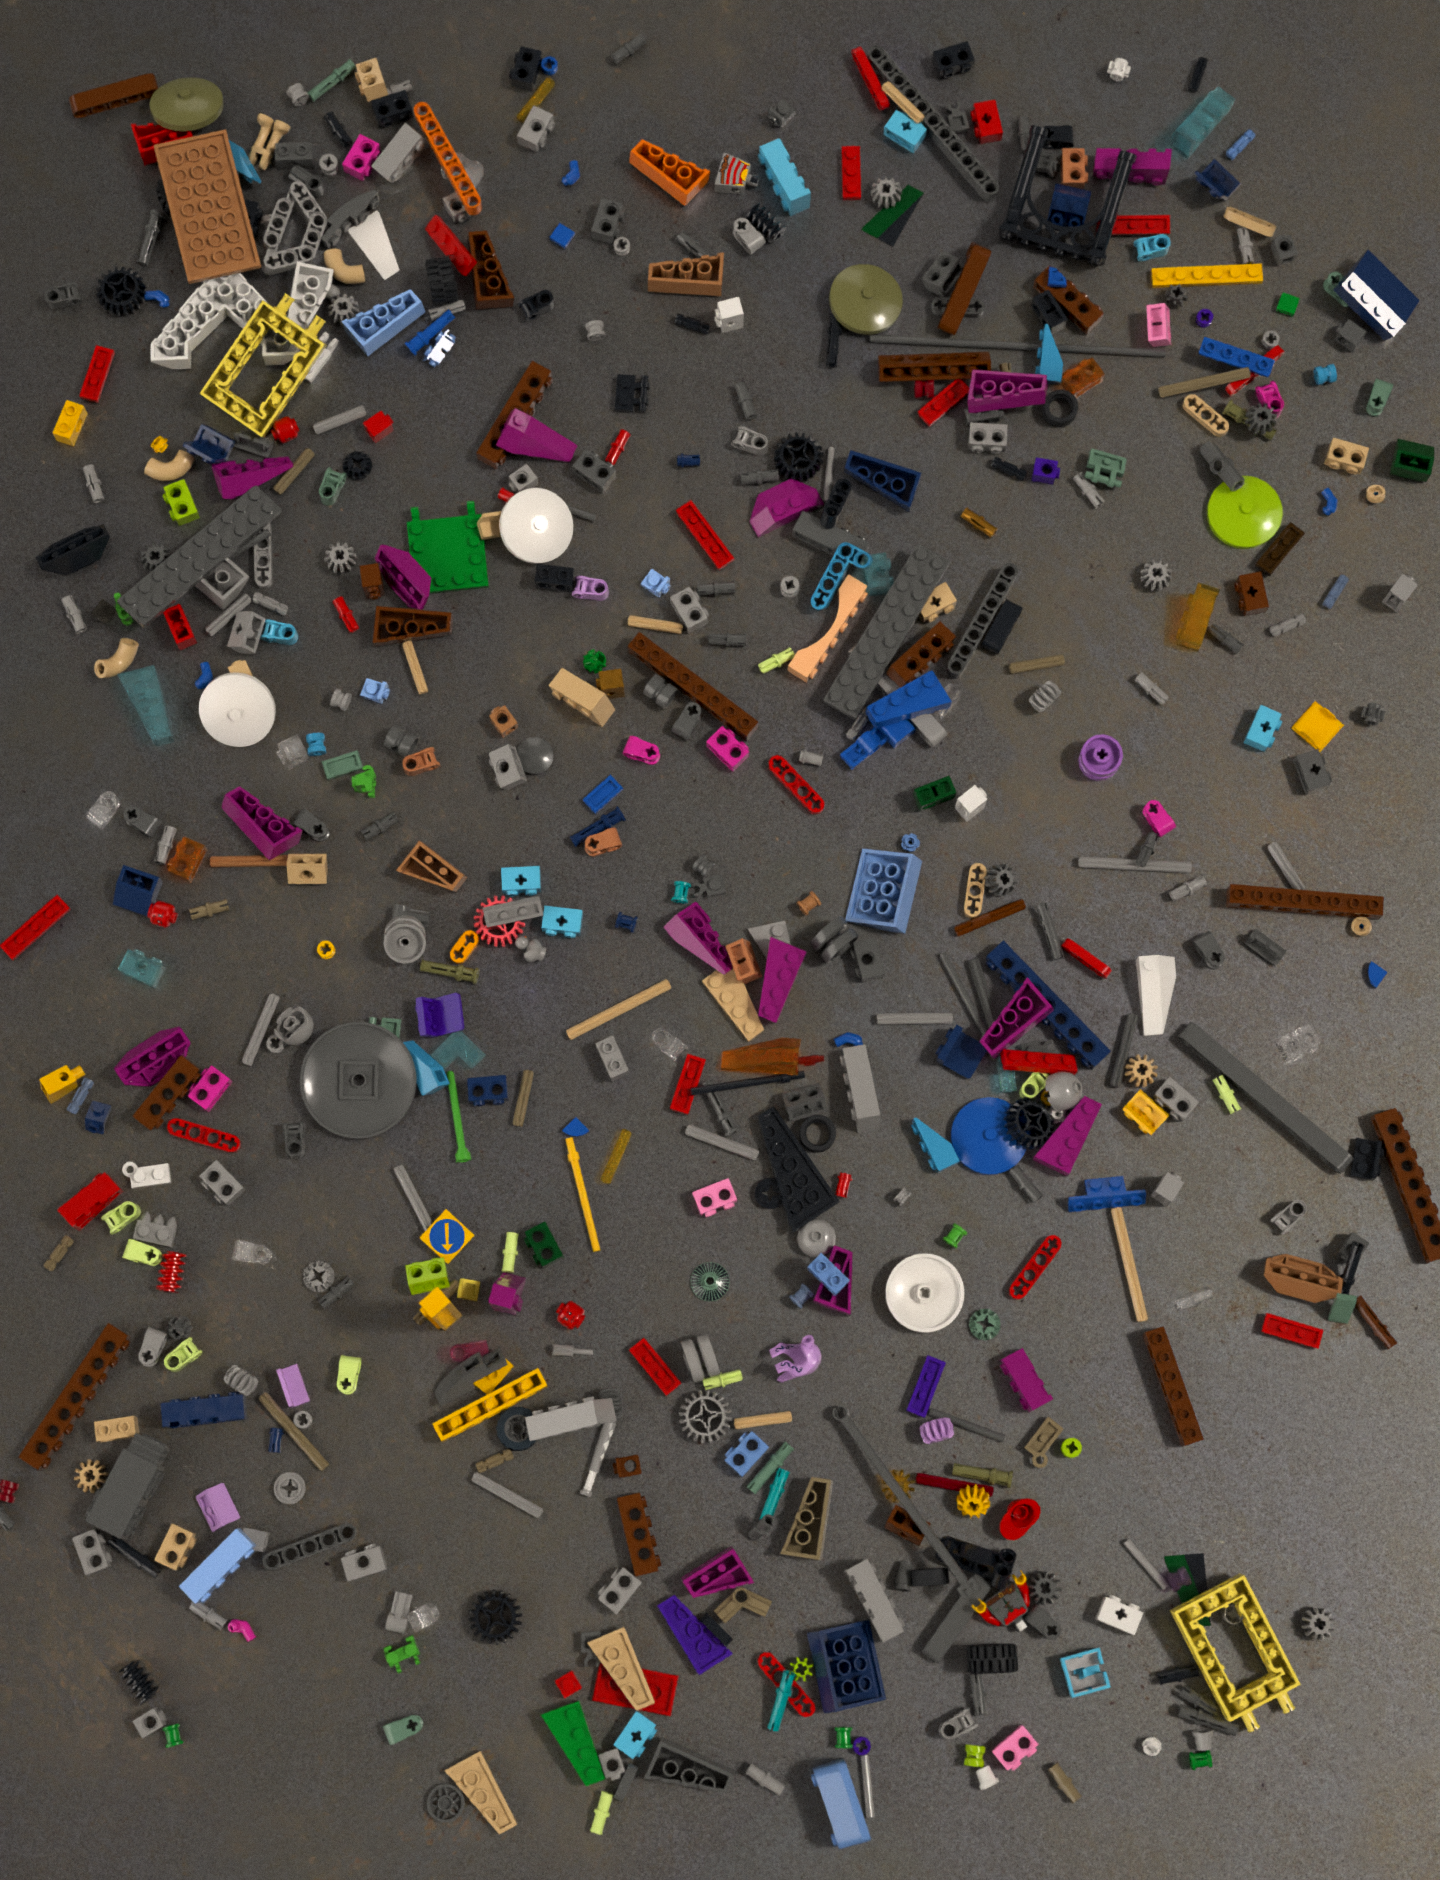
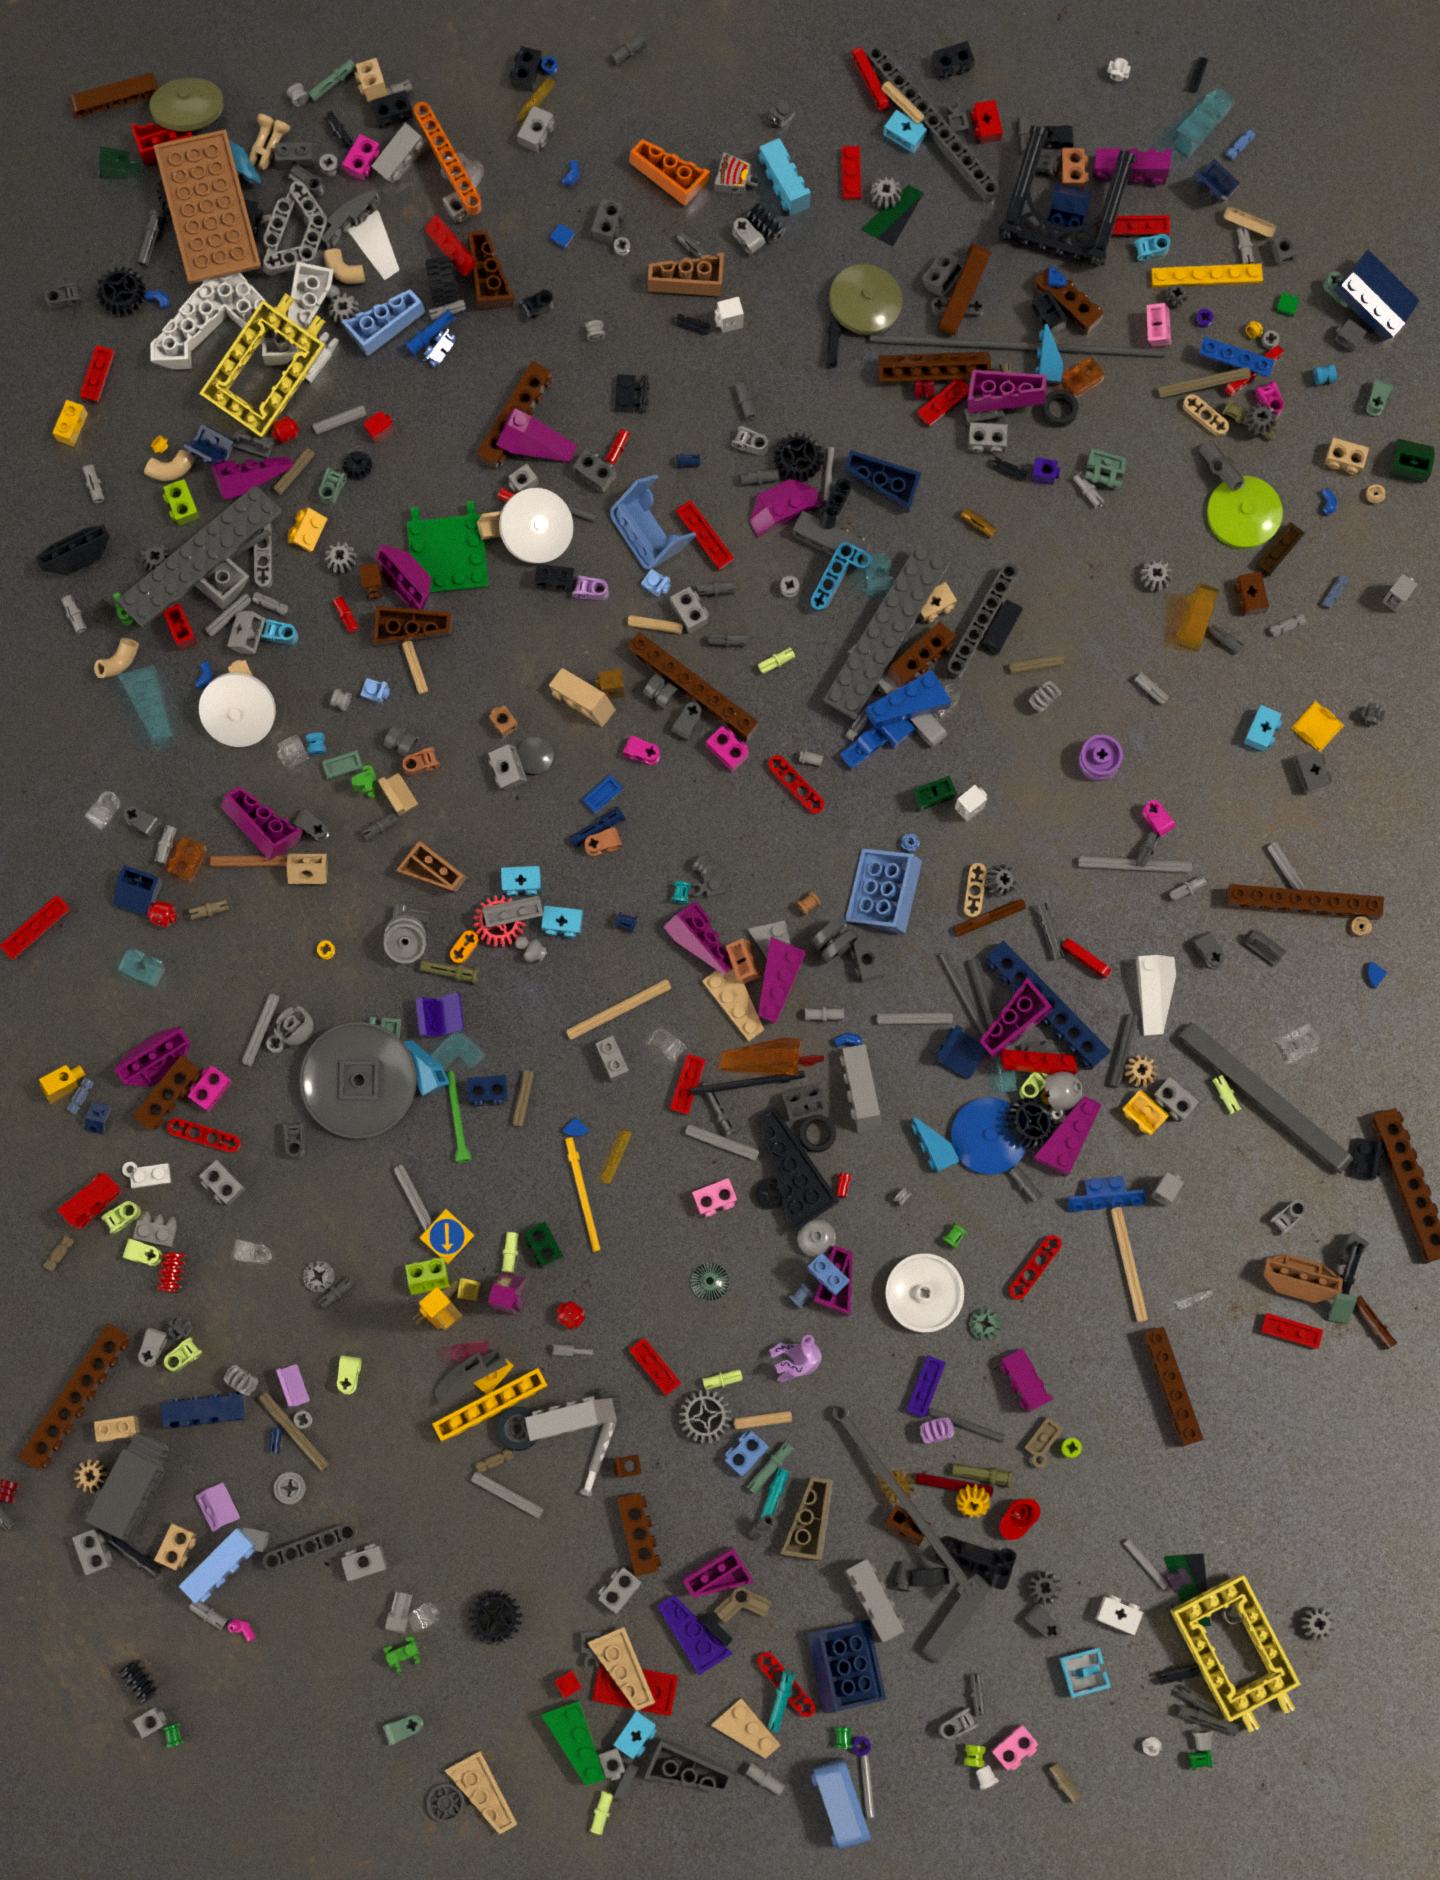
(116, 163): none -> clear green torso
(307, 529): none -> yellow bracket
(398, 793): none -> tan panel
(594, 661): green gear -> none
(640, 527): none -> medium blue windscreen
(699, 1358): light grey wheel -> none
(747, 1729): none -> tan wing
(795, 1666): lime gear -> none
(807, 659): light nougat arch -> none
(824, 1014): none -> light grey pin
(992, 1658): black tyre -> none
(1007, 1605): torso -> none
(1254, 329): none -> yellow plate

